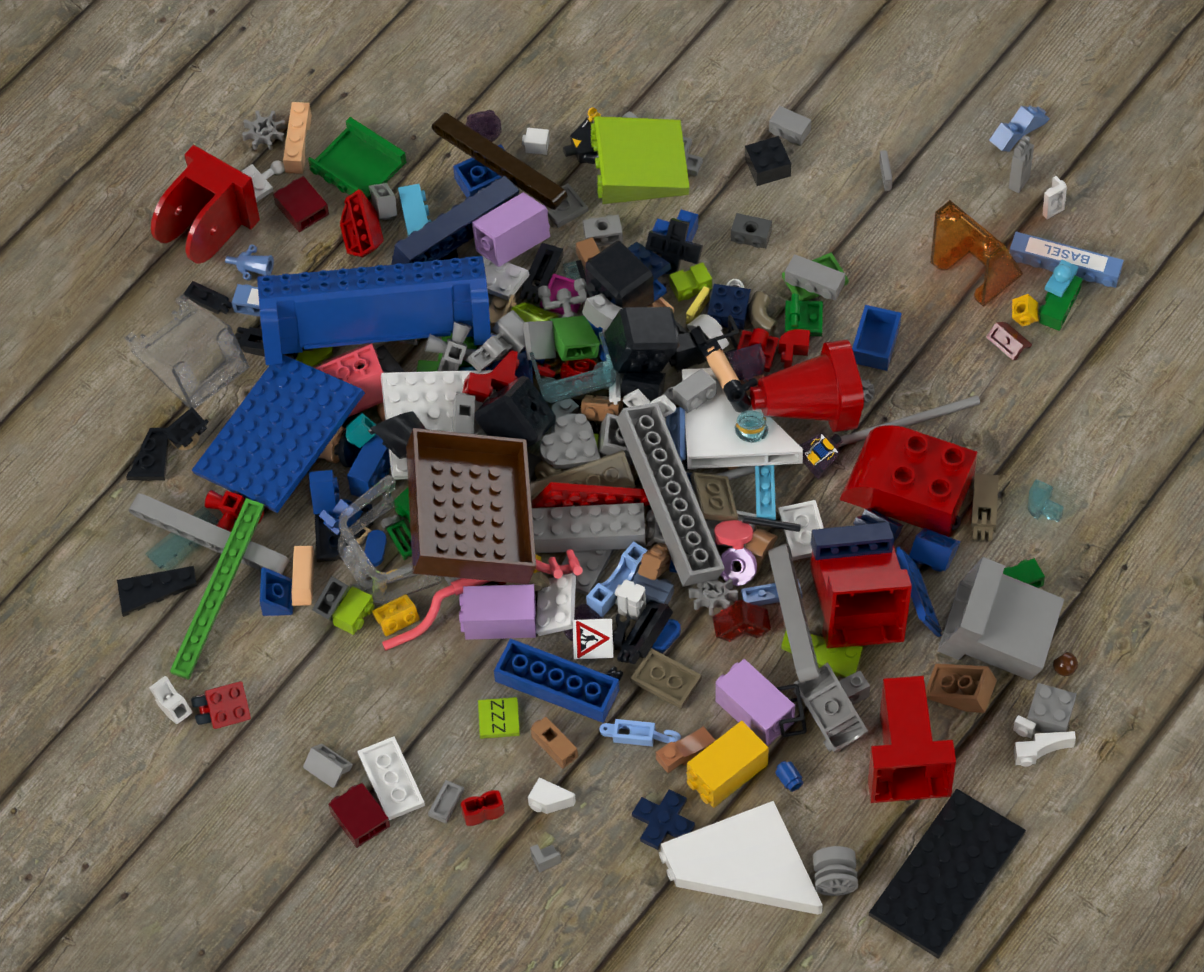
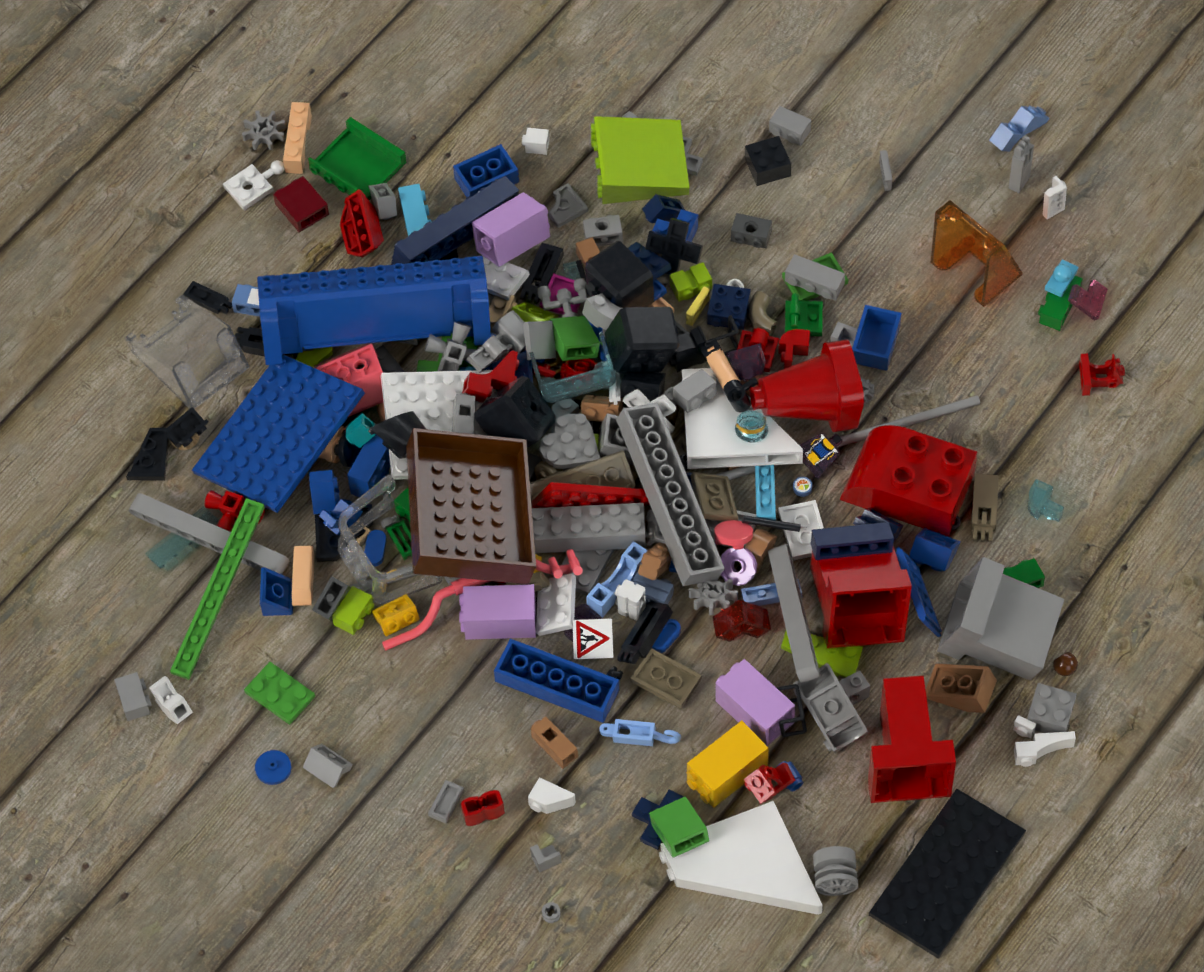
(132, 696): none -> light grey brick
(148, 588): black wing -> none
(211, 194): red piece -> none
(222, 705): red plate -> none
(247, 262): medium blue piece -> none
(273, 767): none -> blue piece
(279, 693): none -> bright green plate
(359, 814): dark red brick -> none
(391, 778): white plate -> none
(485, 124): clear purple tile -> none
(498, 717): lime tile -> none
(499, 161): dark brown beam -> none
(547, 908): none -> light grey bush
(581, 141): black torso -> none
(620, 635): black plate -> none
(662, 208): none -> dark blue slope
(676, 426): medium blue plate -> none
(679, 827): none -> bright green brick
(683, 750): nougat slope -> none
(710, 328): white brick -> none
(760, 781): none -> red tile
(802, 486): none -> tile
(844, 332): none -> light grey panel
(1008, 339): panel -> none
(1025, 310): yellow brick -> none
(1048, 255): medium blue brick -> none
(1088, 374): none -> red tile
(1089, 301): none -> clear pink tile

